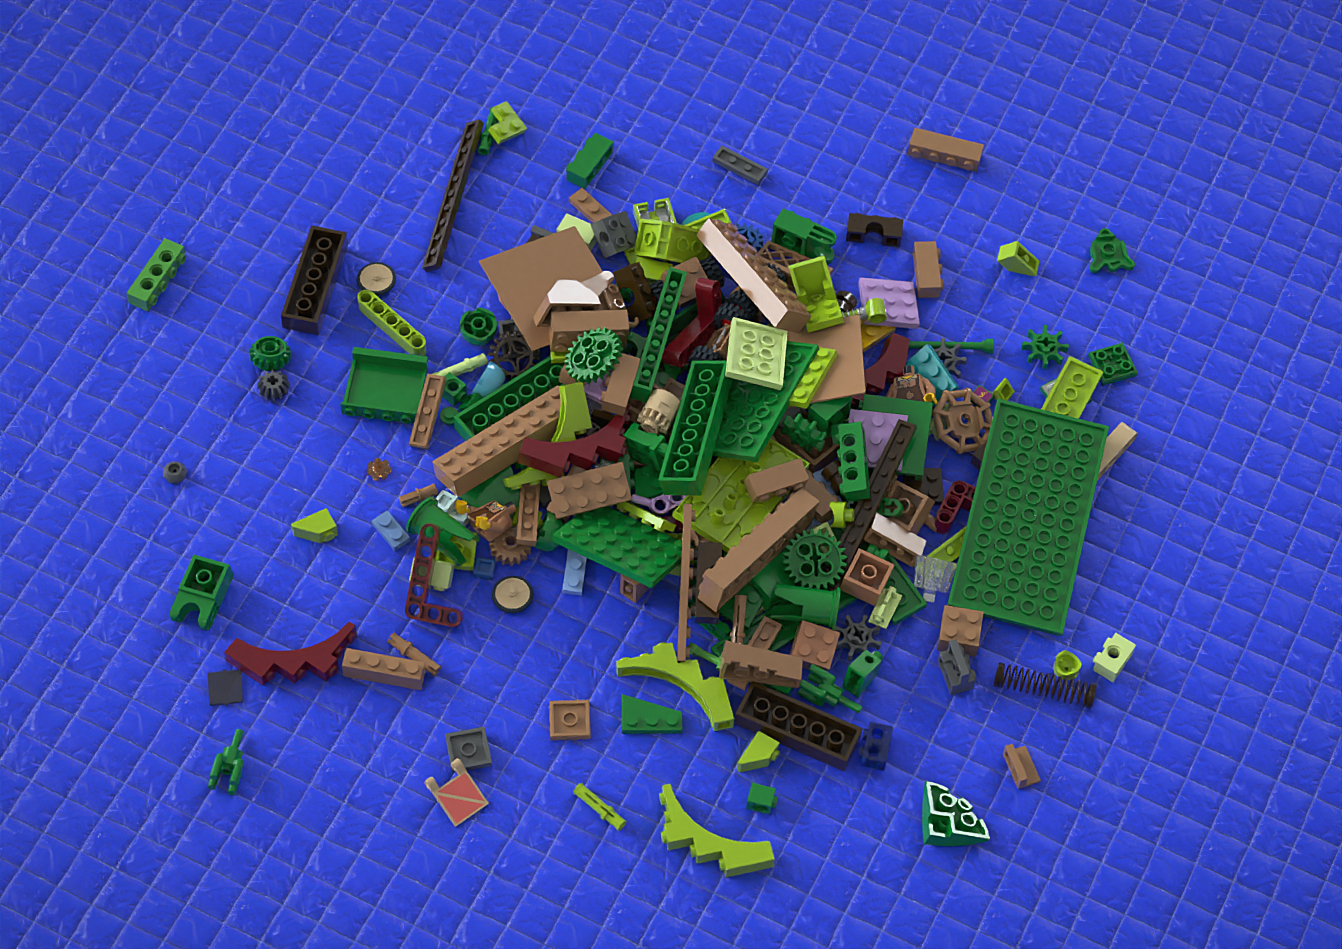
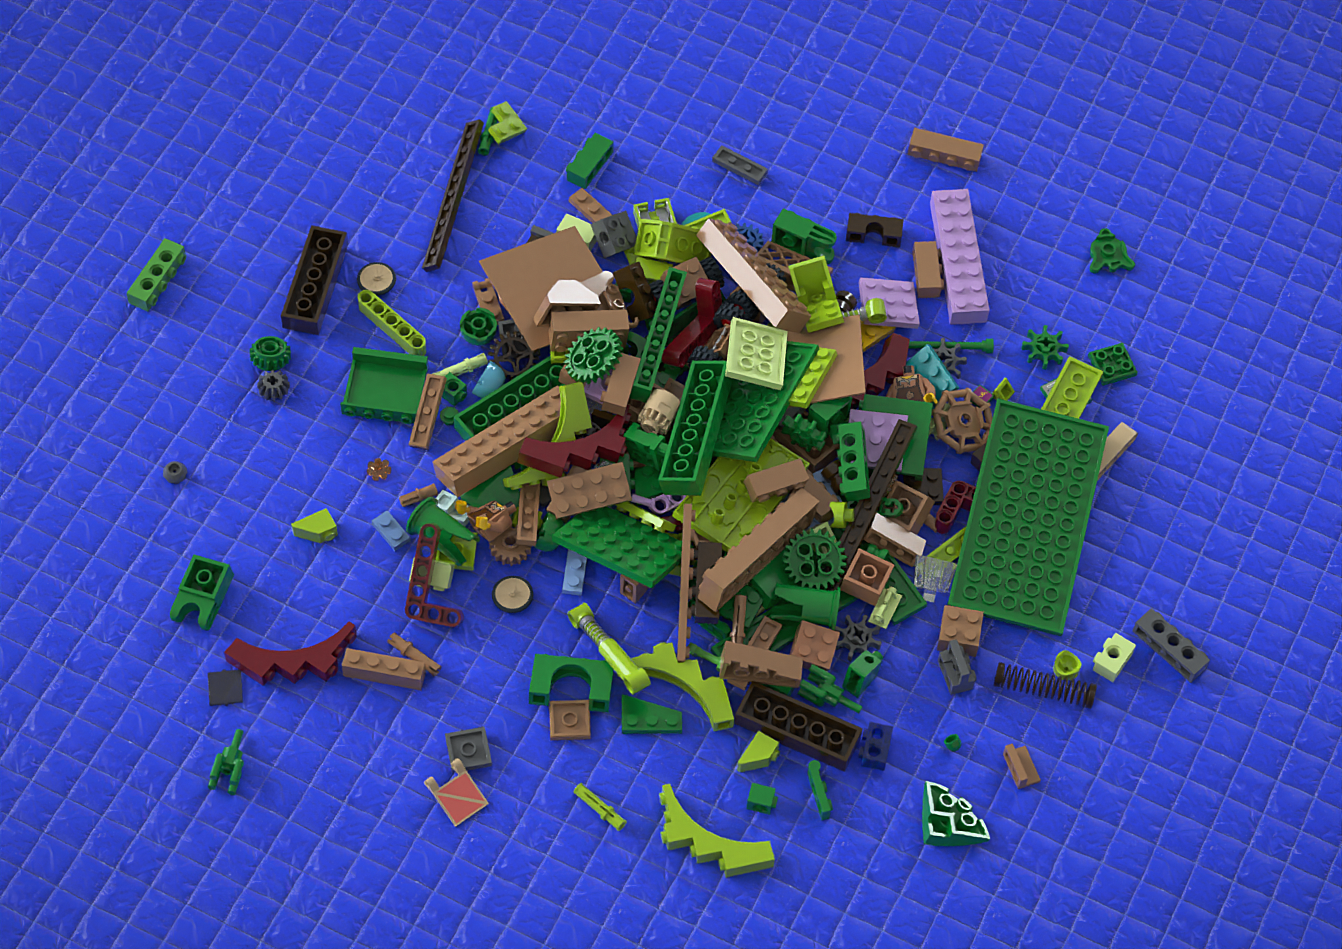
(469, 400): green tile -> none
(484, 568): blue tile -> none
(488, 298): none -> medium nougat plate
(550, 668): none -> green arch
(633, 676): none -> lime piece
(819, 790): none -> green plate
(953, 742): none -> green hinge
(959, 256): none -> lavender brick
(1018, 259): lime slope -> none
(1173, 655): none -> dark grey brick

